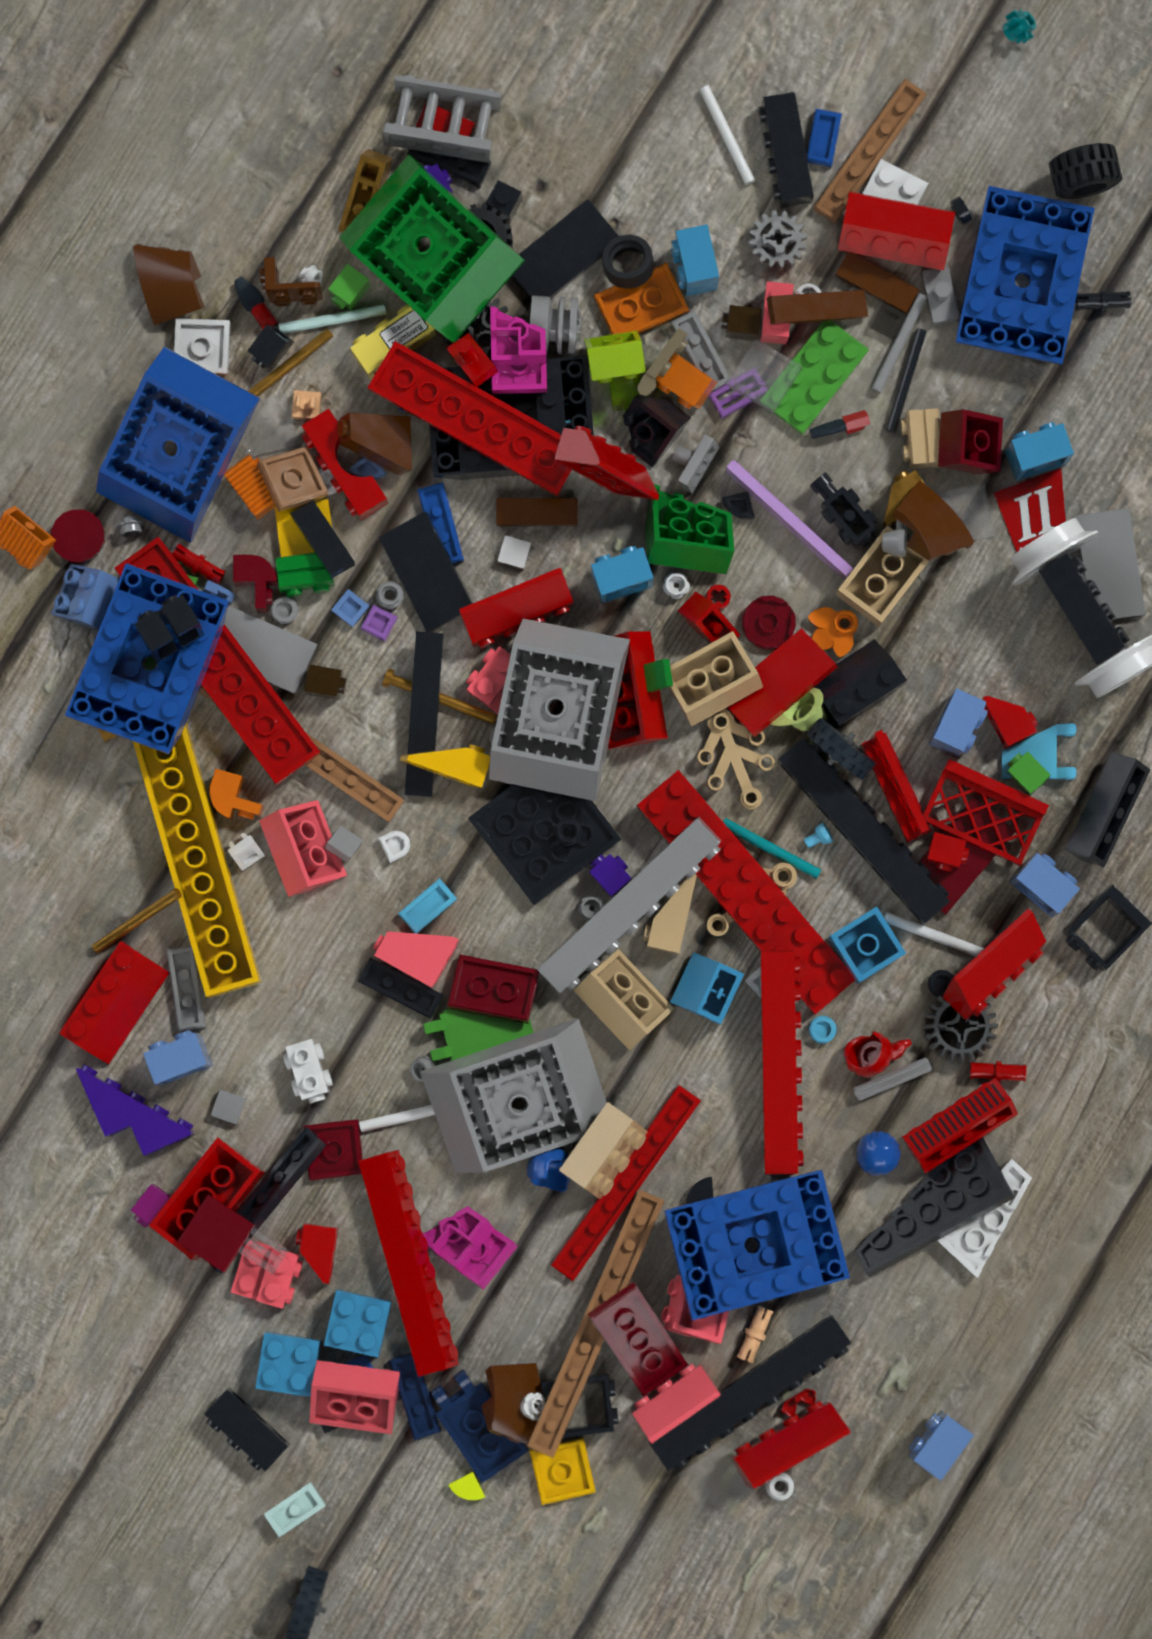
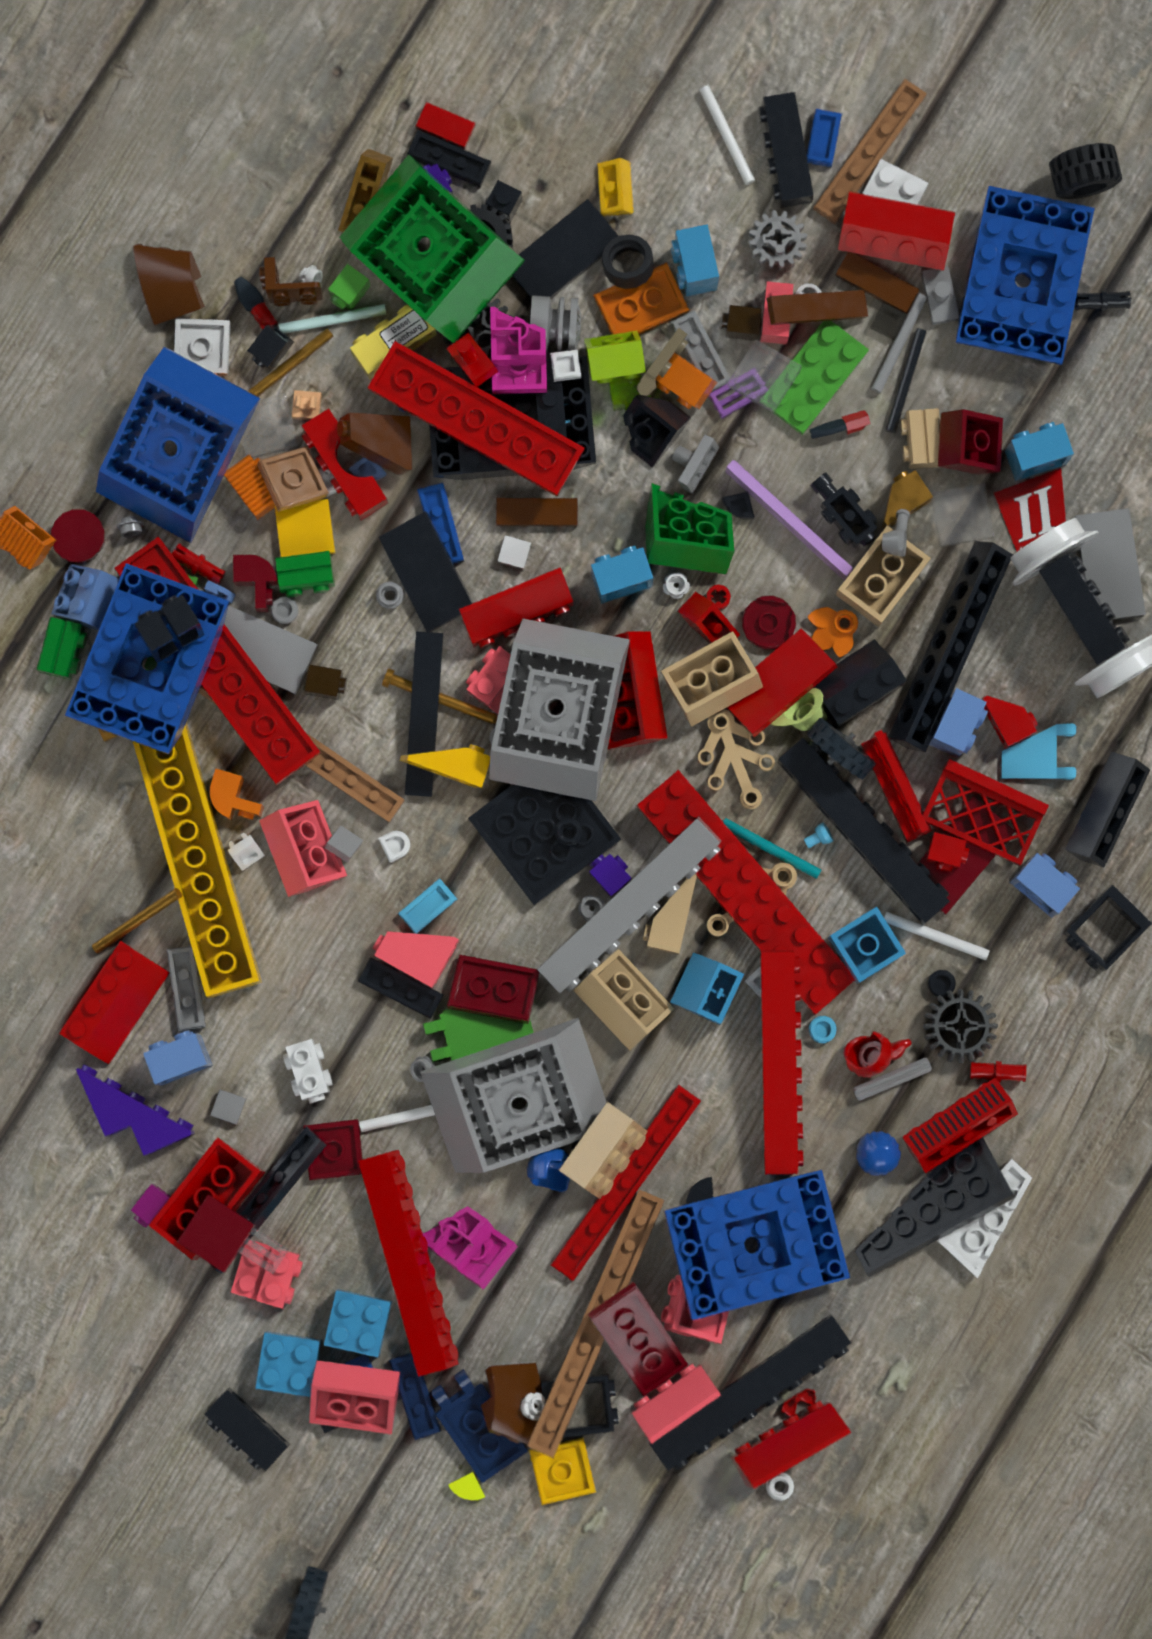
(61, 649): none -> green brick
(295, 1509): light aqua plate -> none
(318, 1248): red slope -> none
(322, 539): black tile -> none
(350, 608): medium blue tile -> none
(379, 623): medium lavender tile -> none
(437, 142): light grey fence -> none
(565, 365): none -> white tile
(604, 464): red slope -> none
(615, 187): none -> yellow slope
(658, 675): green tile -> none
(755, 1334): light nougat pin -> none
(935, 524): reddish brown slope -> none
(939, 1445): medium blue brick -> none
(950, 646): none -> black brick
(961, 210): black tile -> none
(995, 966): red slope -> none
(1019, 26): teal gear -> none
(1027, 772): bright green brick -> none

